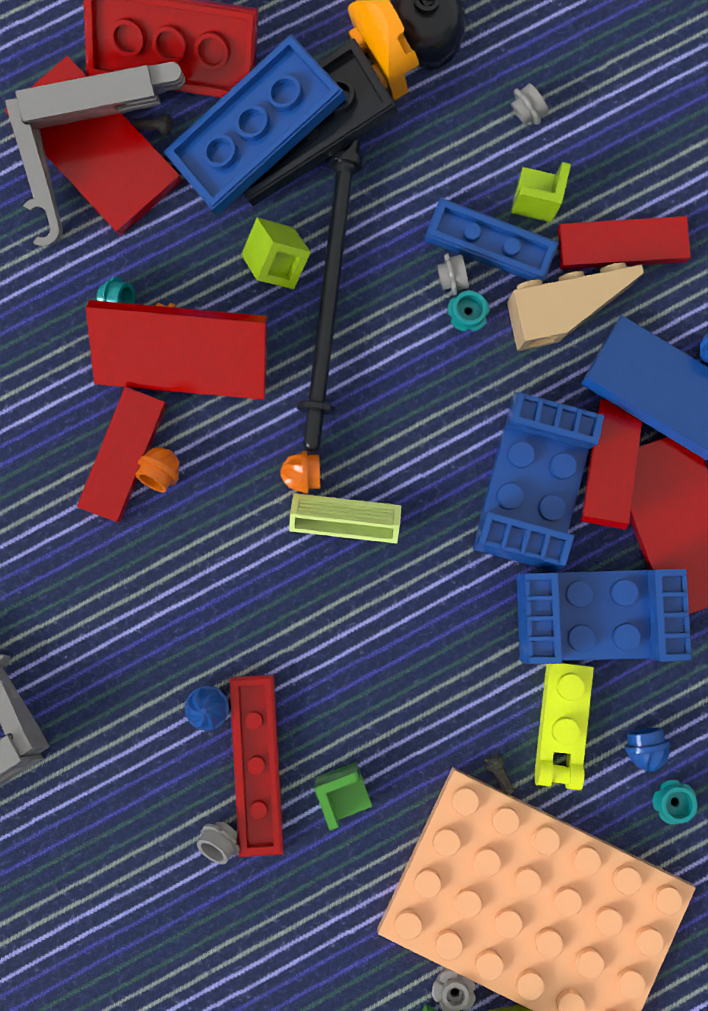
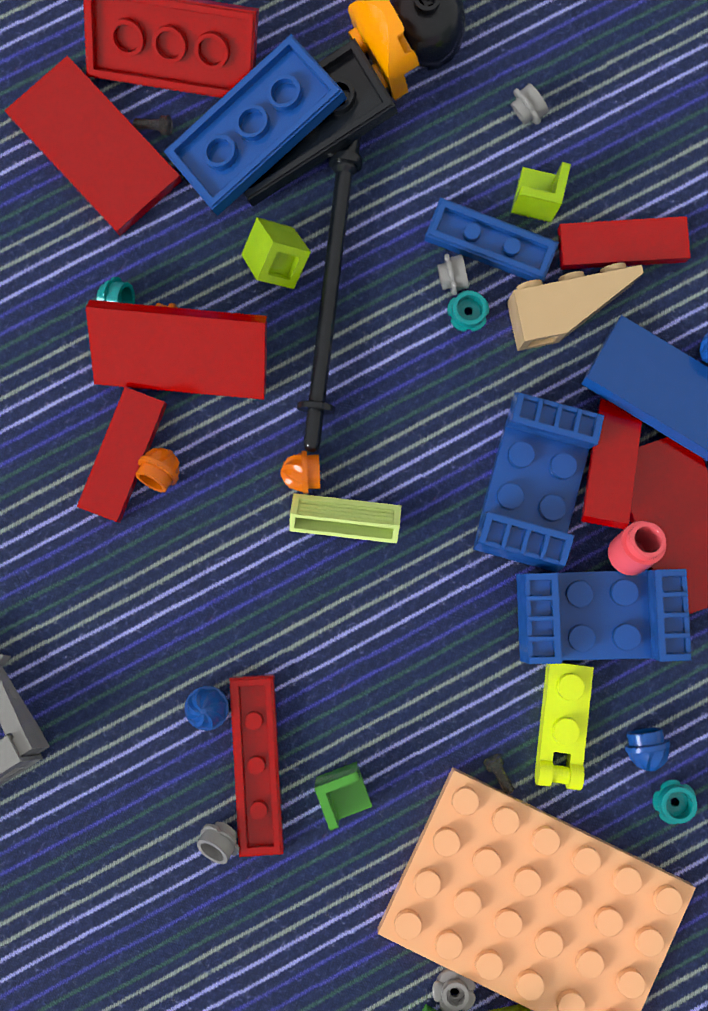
(75, 102): light grey hinge -> none
(637, 548): none -> coral brick

